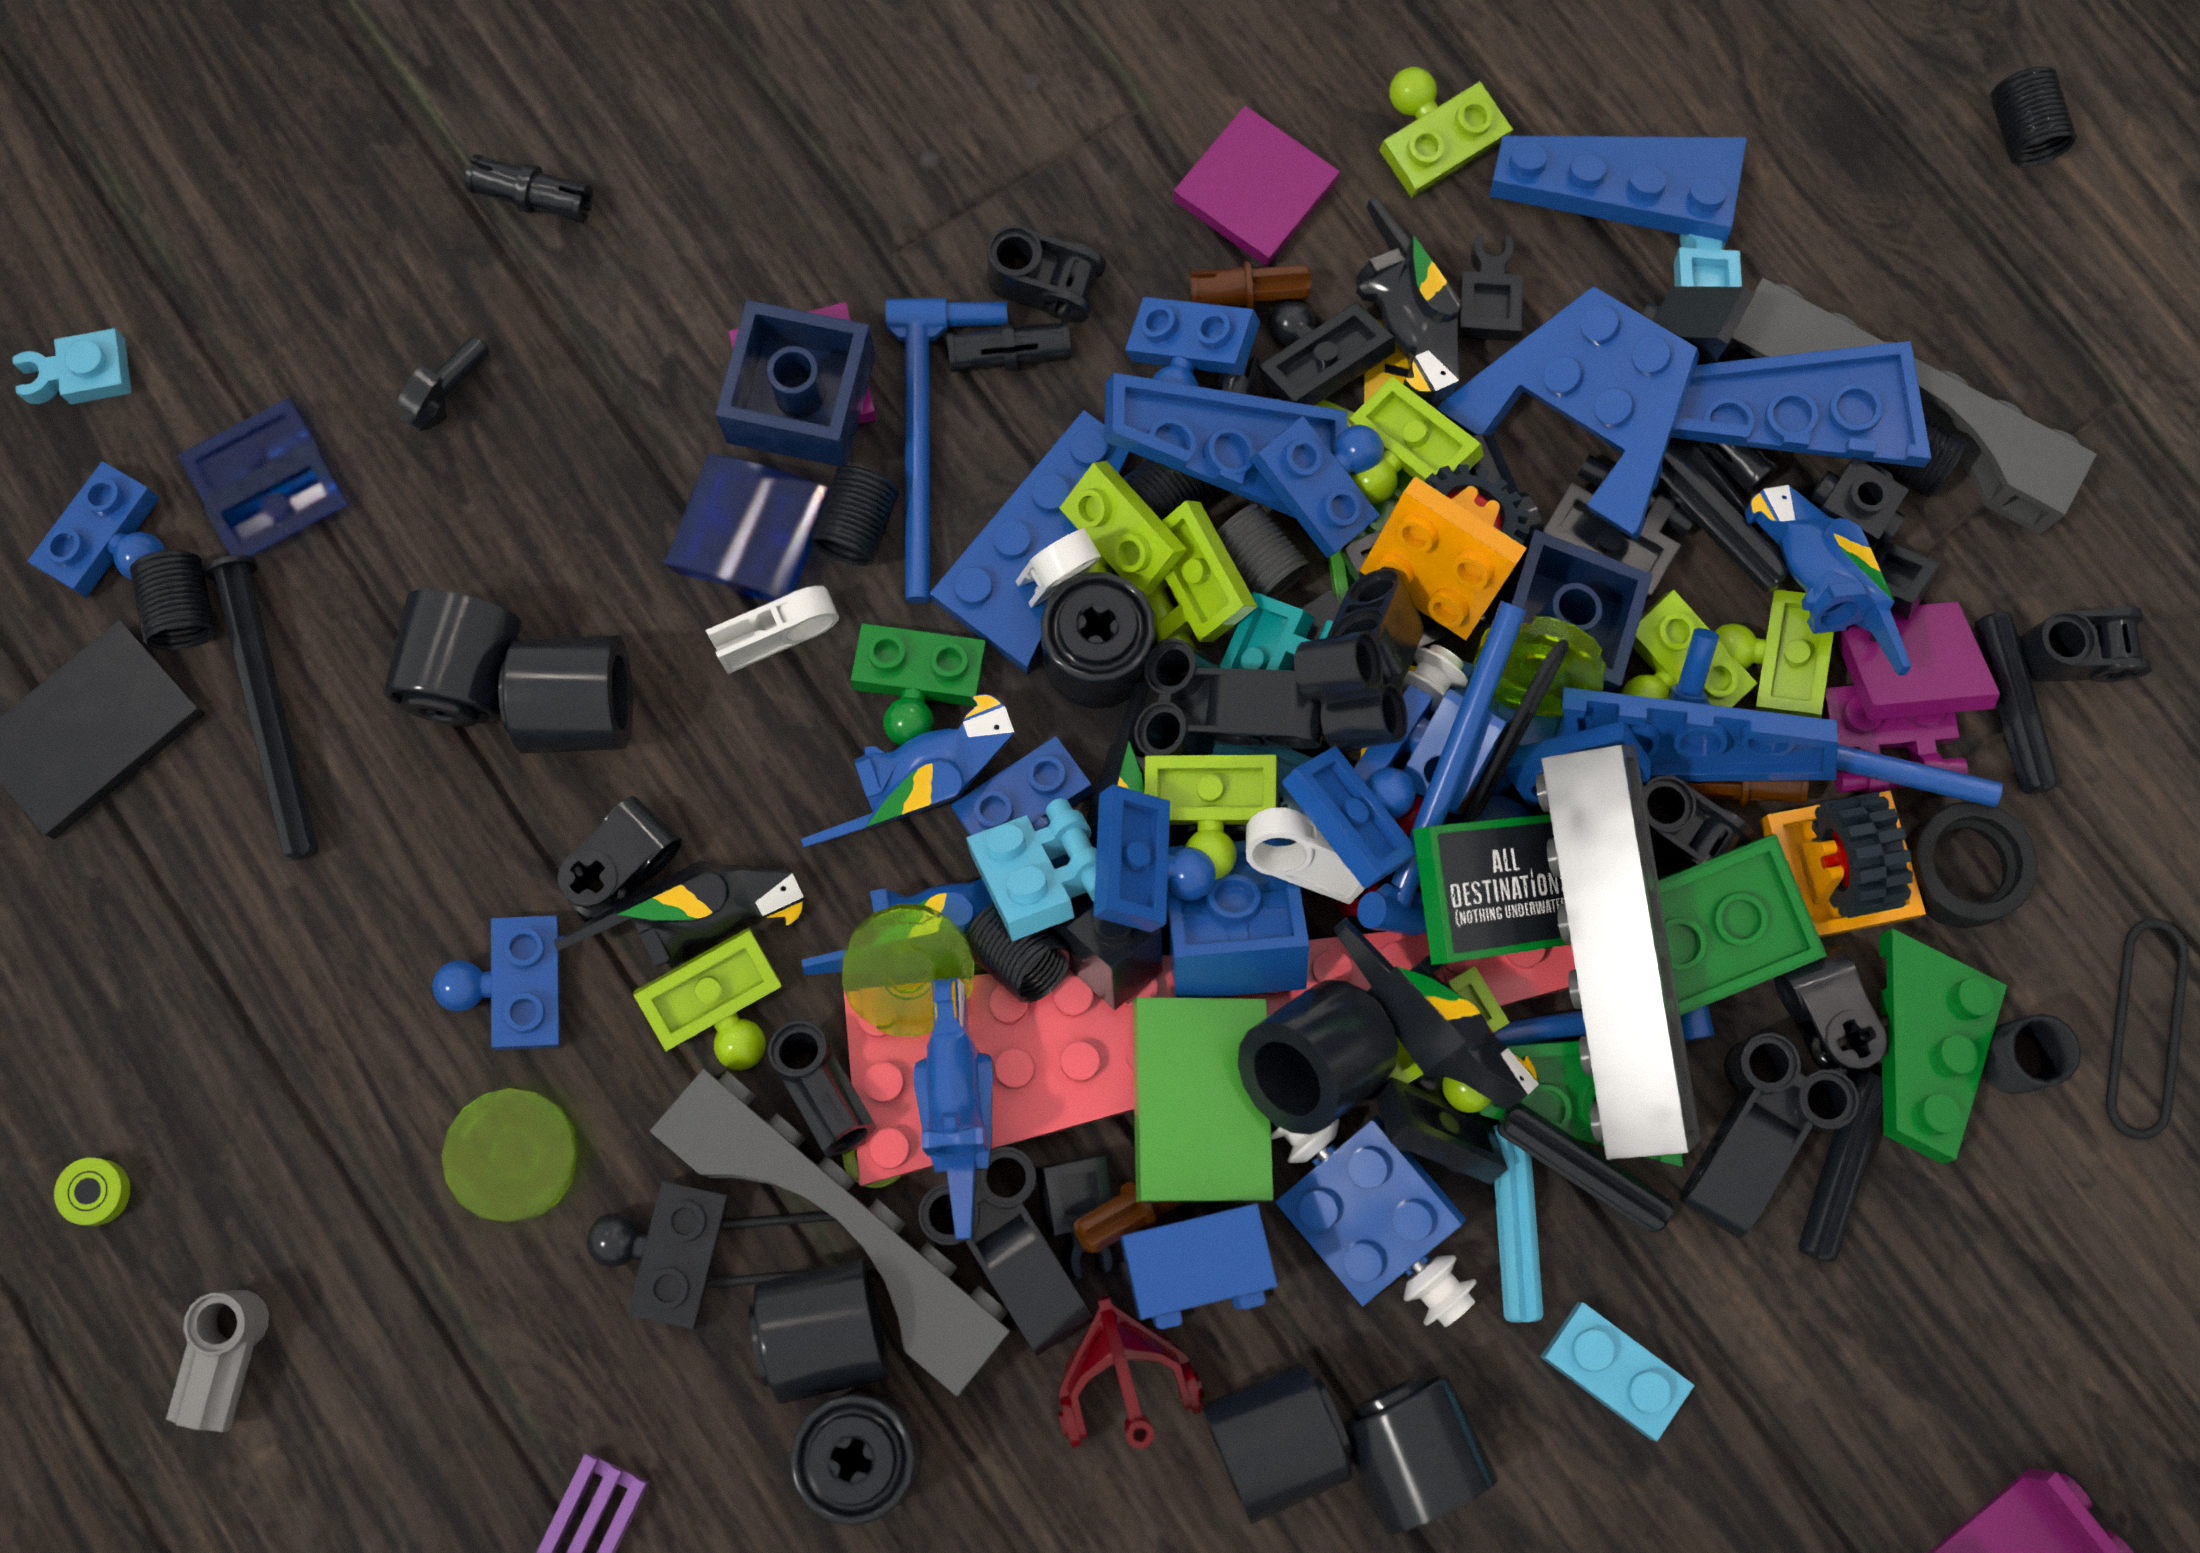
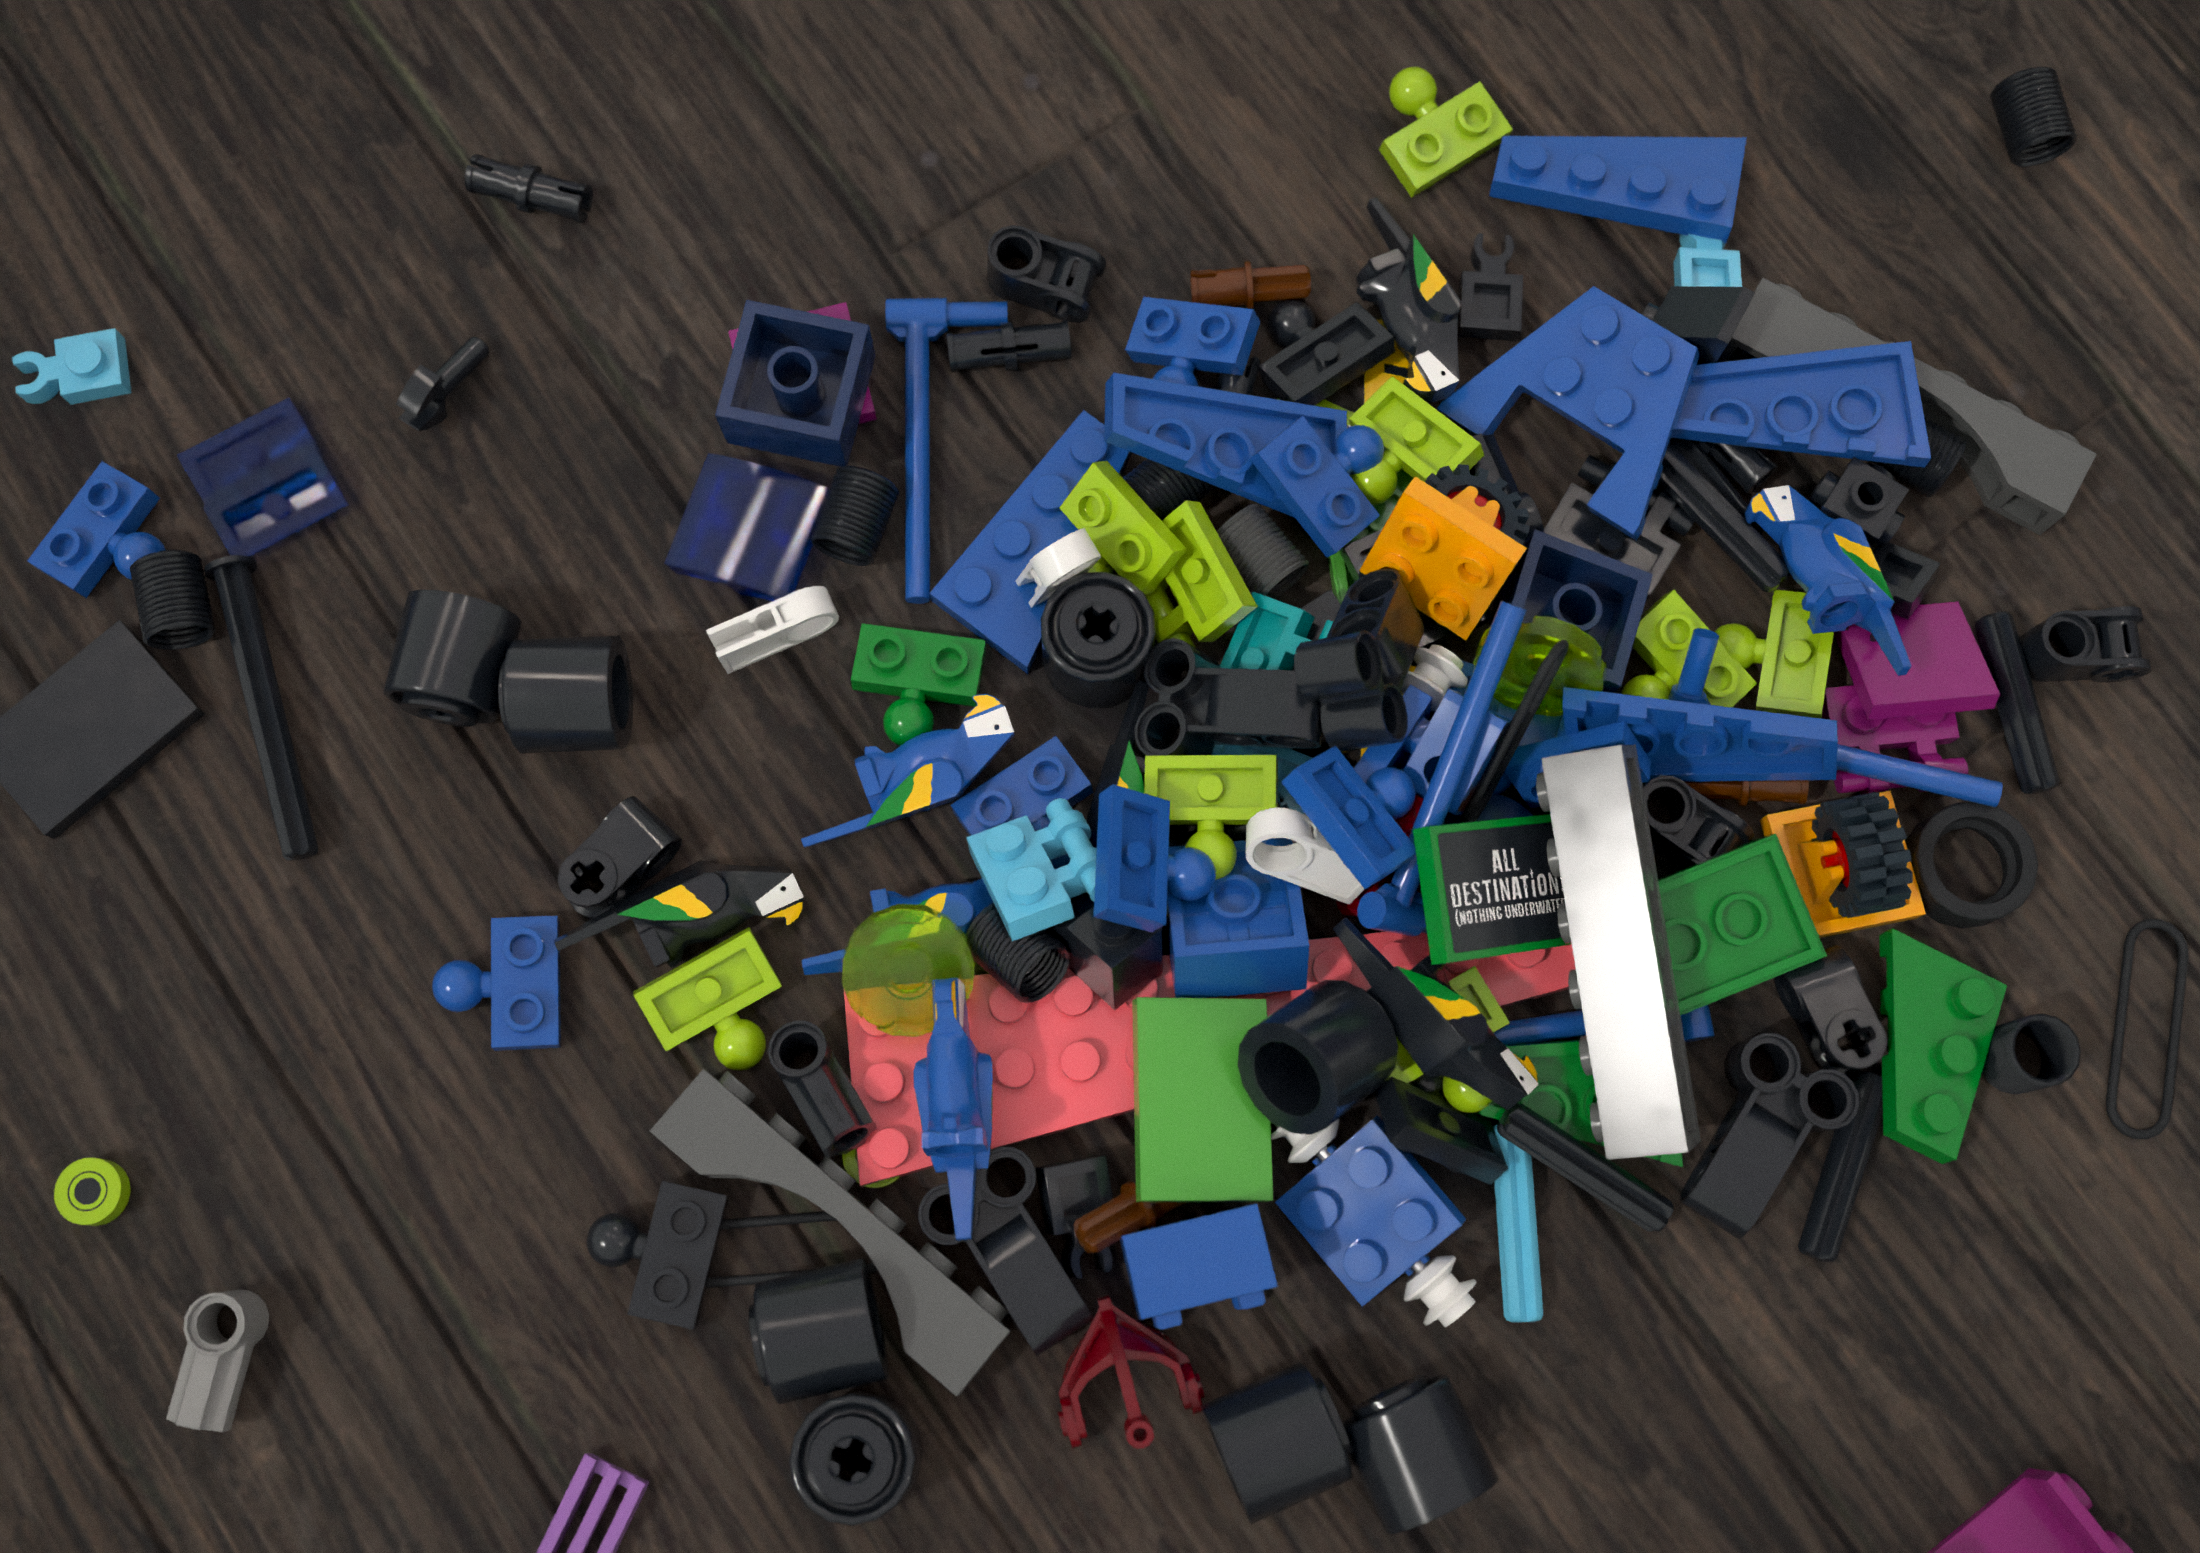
(510, 1155): clear neon green tile -> none
(1256, 186): magenta tile -> none
(1617, 1371): medium azure plate -> none

